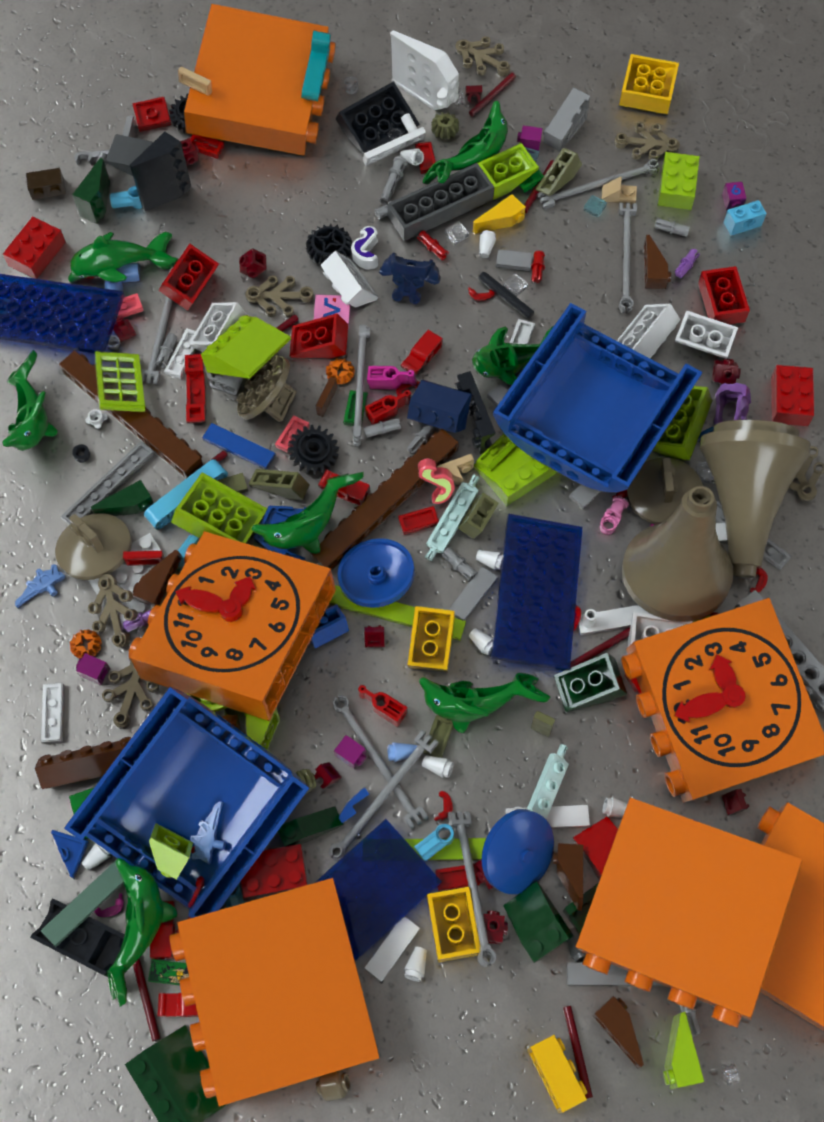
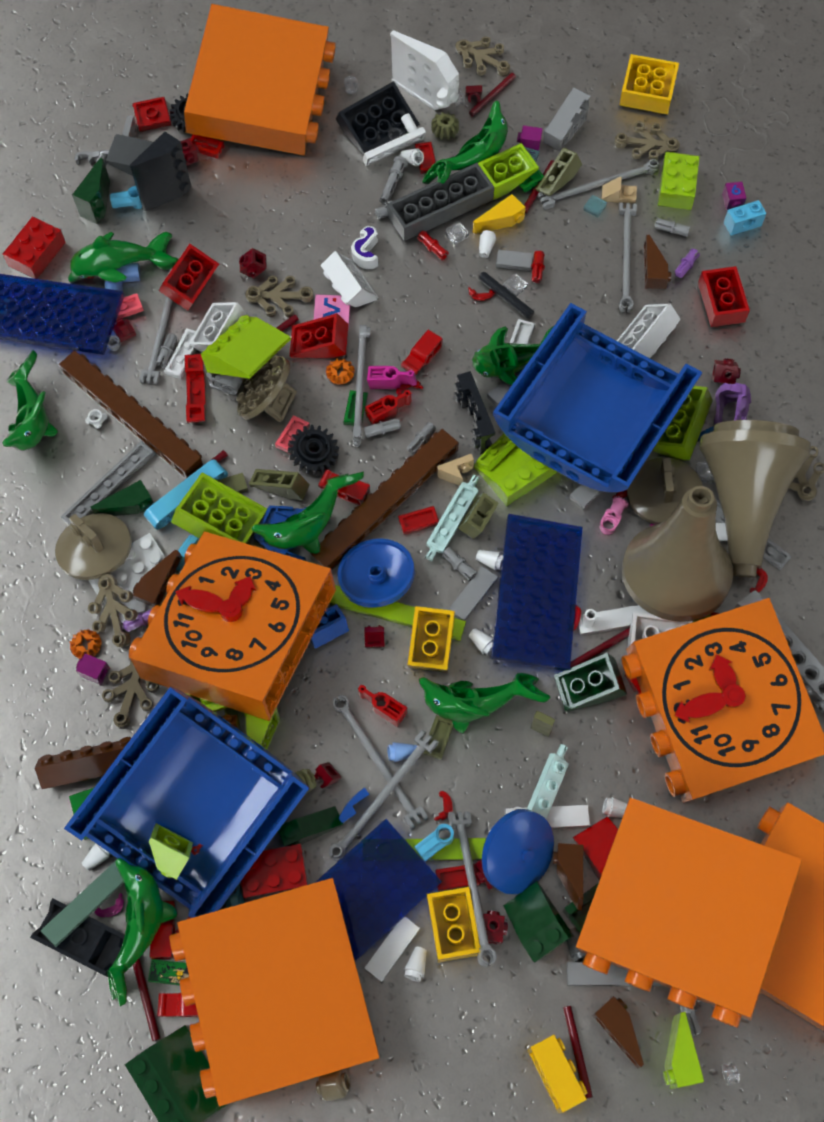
(42, 582): medium blue piece -> none
(45, 183): dark brown brick -> none
(52, 713): white tile -> none
(71, 850): blue tile -> none
(81, 459): black bush -> none
(119, 381): lime piece -> none
(136, 558): red tile -> none
(194, 81): tan tile -> none
(199, 883): red piece -> none
(206, 838): medium blue piece -> none
(239, 446): blue tile -> none
(316, 66): teal beam -> none
(326, 240): black gear -> none
(326, 396): reddish brown tile -> none
(350, 752): magenta brick -> none
(409, 277): dark blue piece -> none
(439, 477): coral animal -> none
(440, 406): dark blue slope -> none
(440, 766): white cone -> none
(706, 334): white slope -> none
(735, 802): dark red tile -> none
(792, 395): red brick -> none

